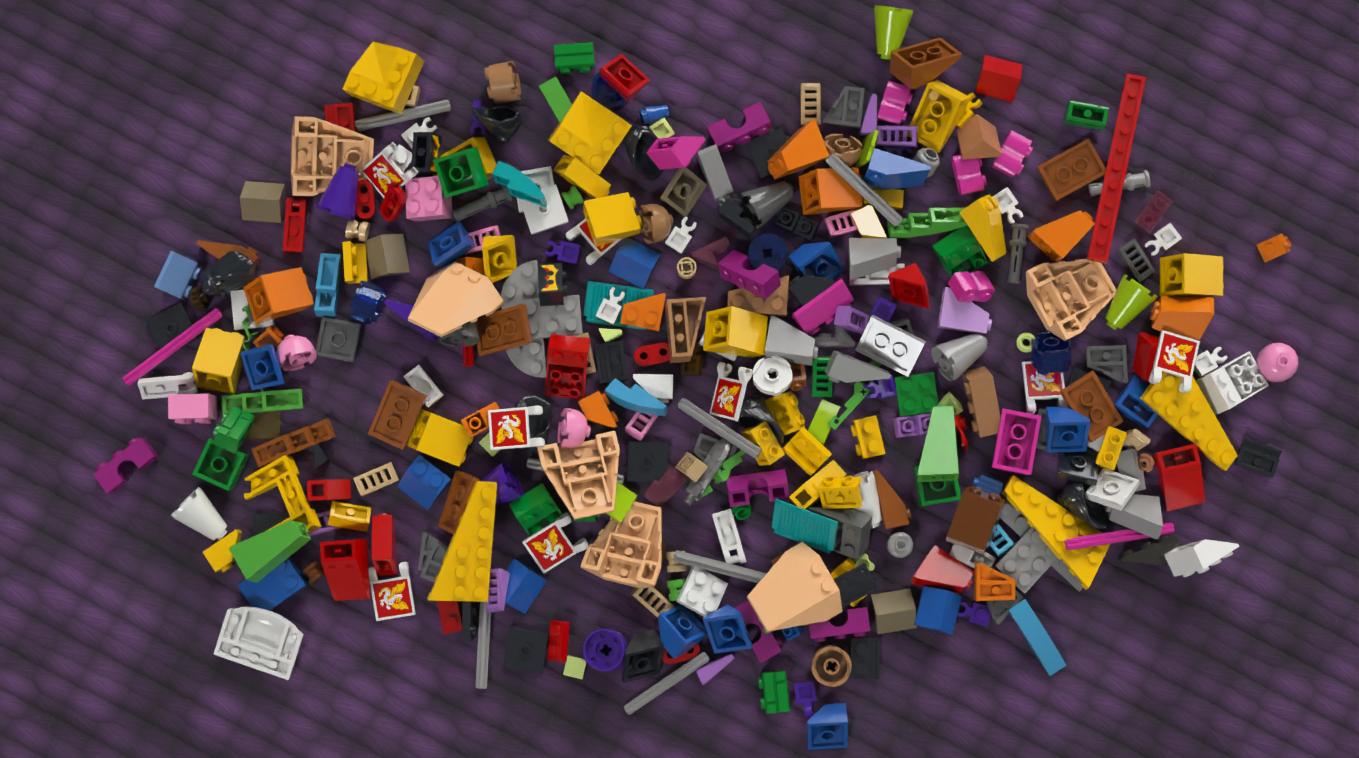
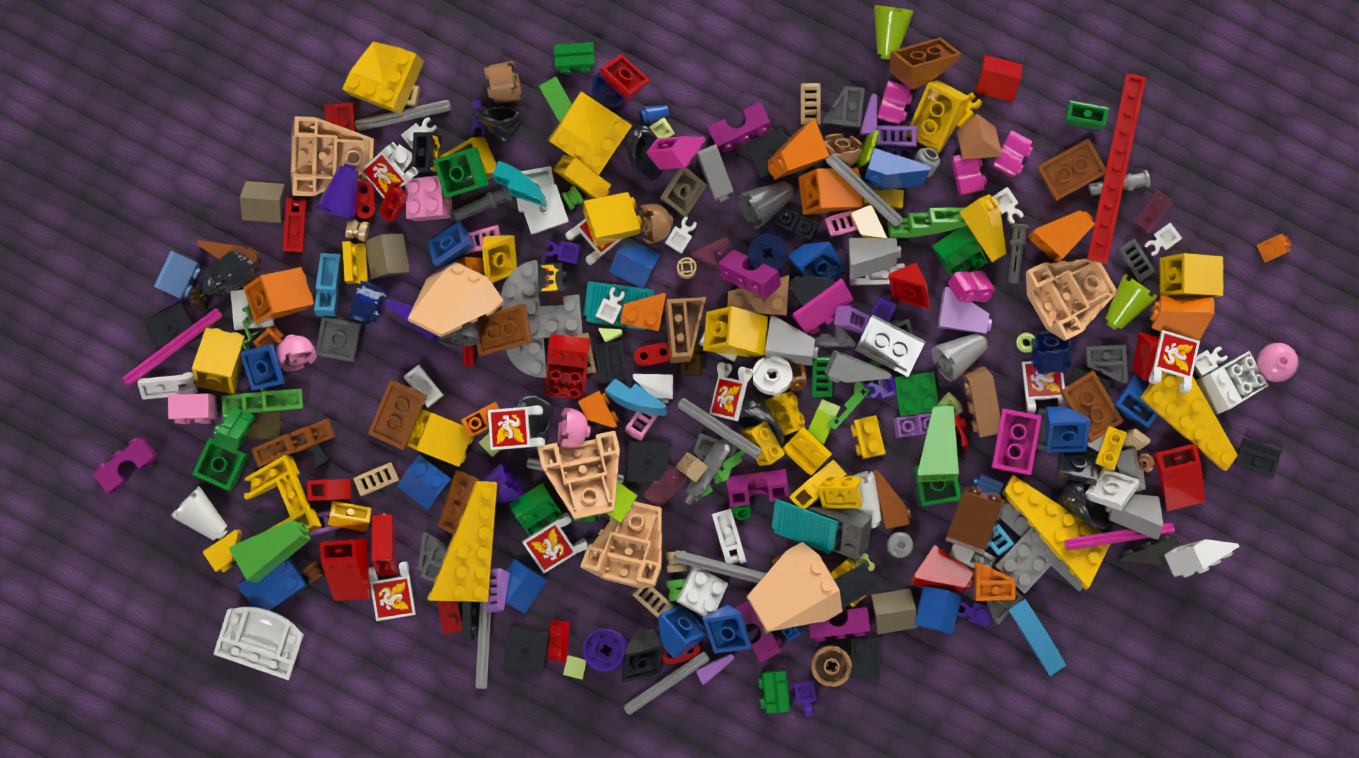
(731, 213): black plate -> none
(828, 728): blue slope -> none

